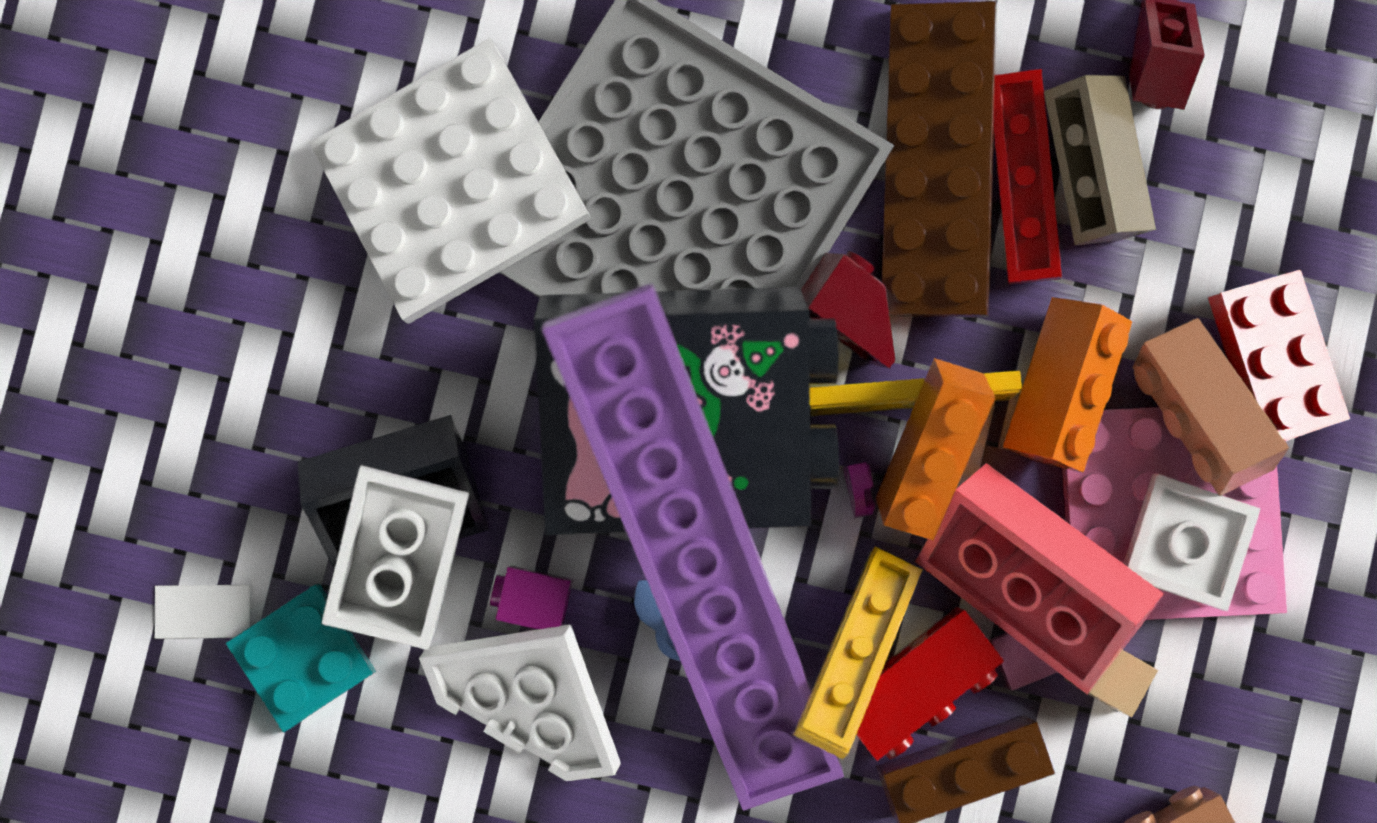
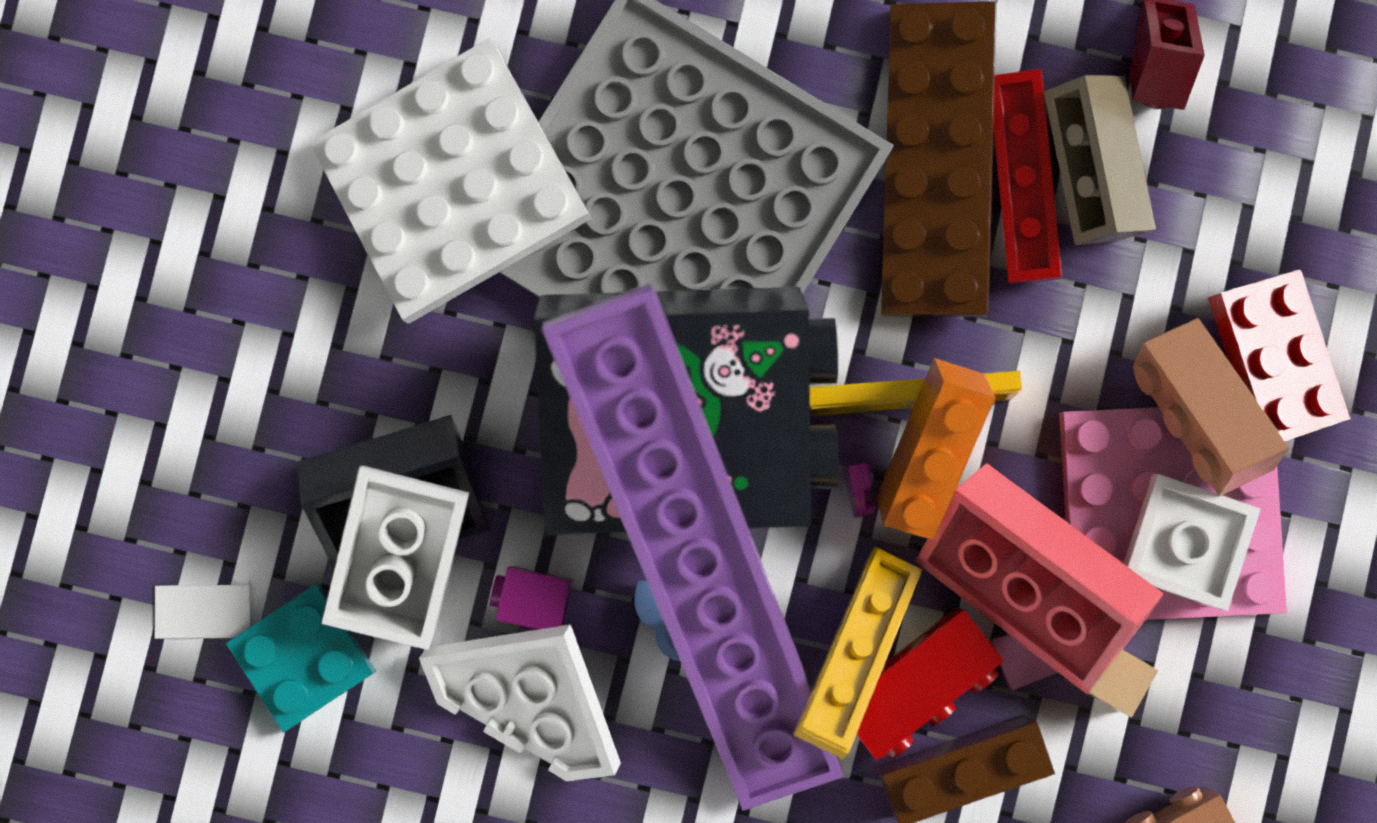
(848, 292): dark red slope -> none
(1068, 383): orange brick -> none

